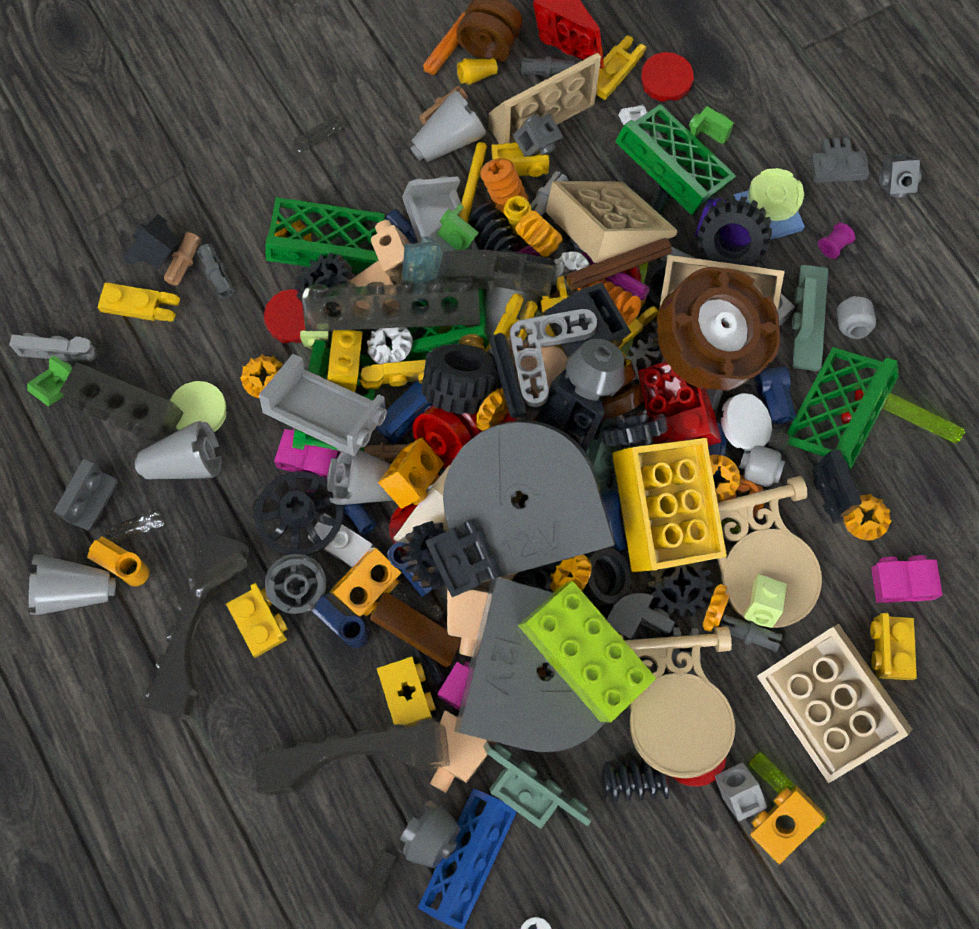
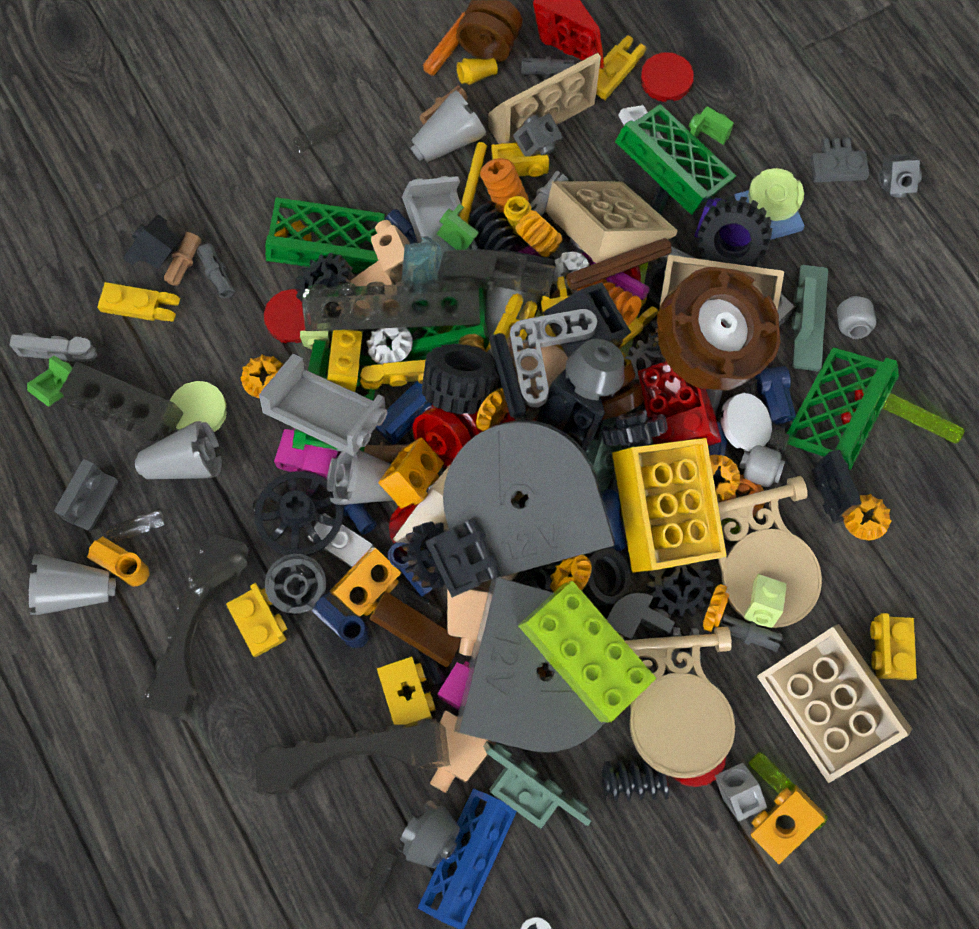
(834, 242): magenta bush -> none
(906, 580): dark pink brick -> none

